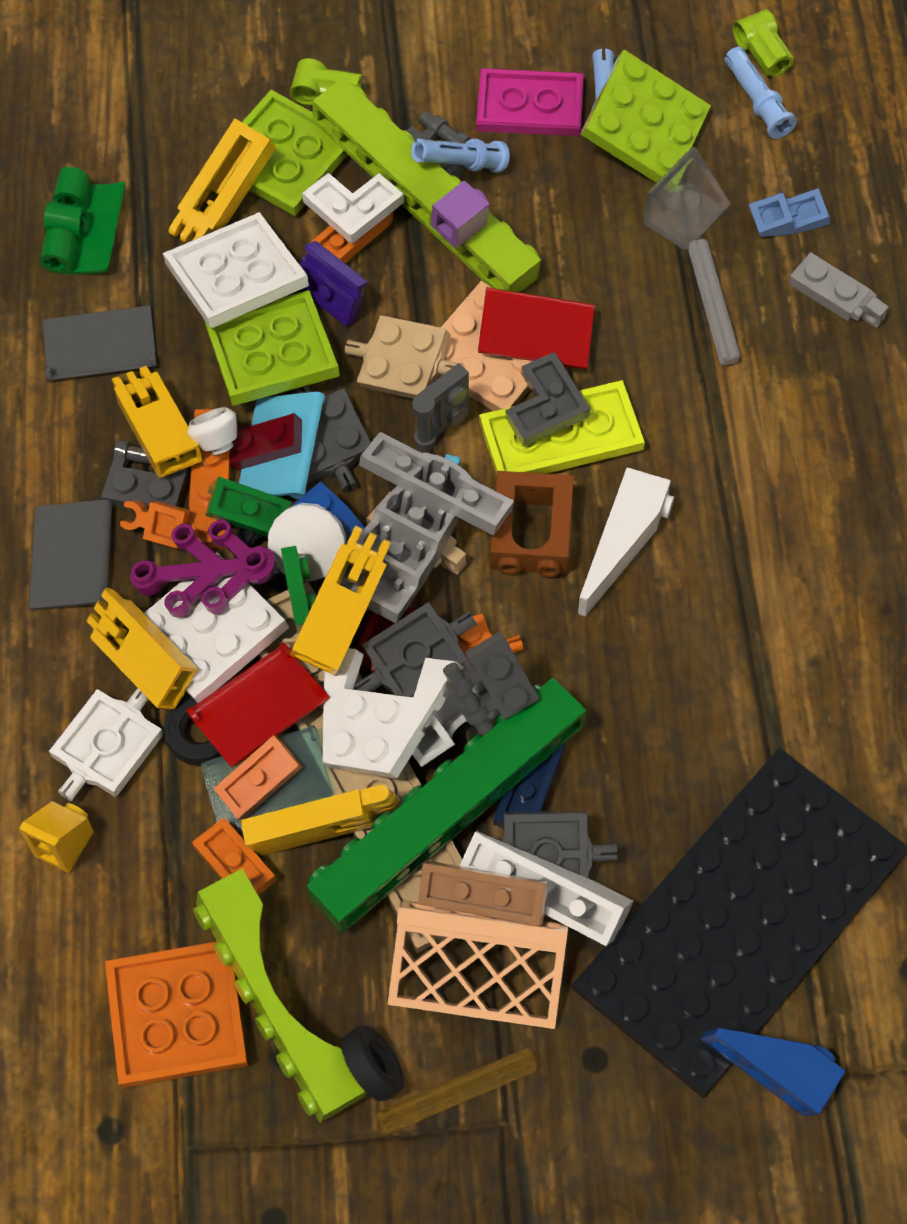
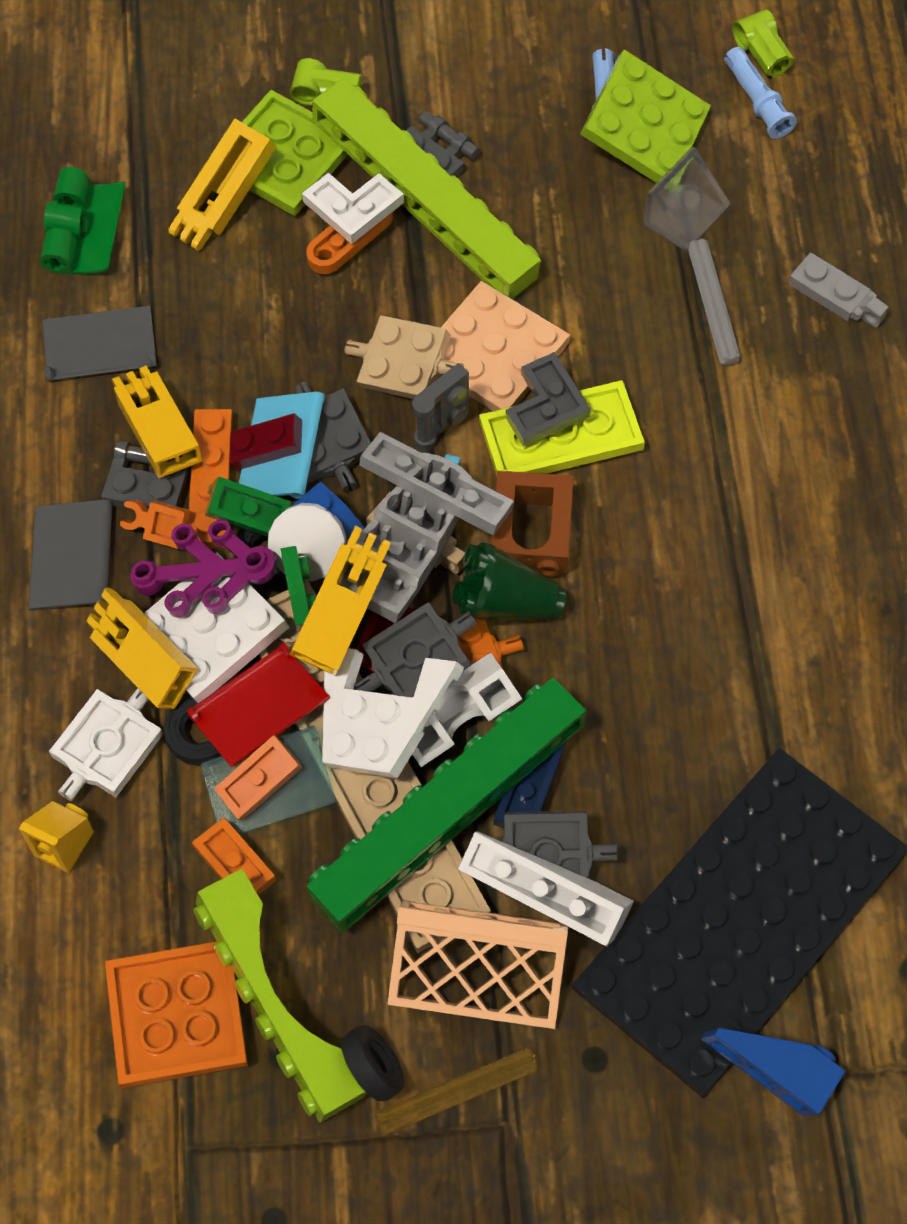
(214, 430): white cone -> none
(235, 270): white plate -> none
(273, 349): lime plate -> none
(317, 819): yellow hinge -> none
(332, 283): dark purple plate -> none
(460, 214): medium lavender brick -> none
(472, 154): light blue pin -> none
(483, 893): medium nougat plate -> none
(502, 677): dark grey plate -> none
(505, 588): none -> dark green cone
(529, 102): dark pink tile -> none
(535, 326): red piece -> none
(631, 523): white slope -> none
(789, 216): medium blue slope -> none

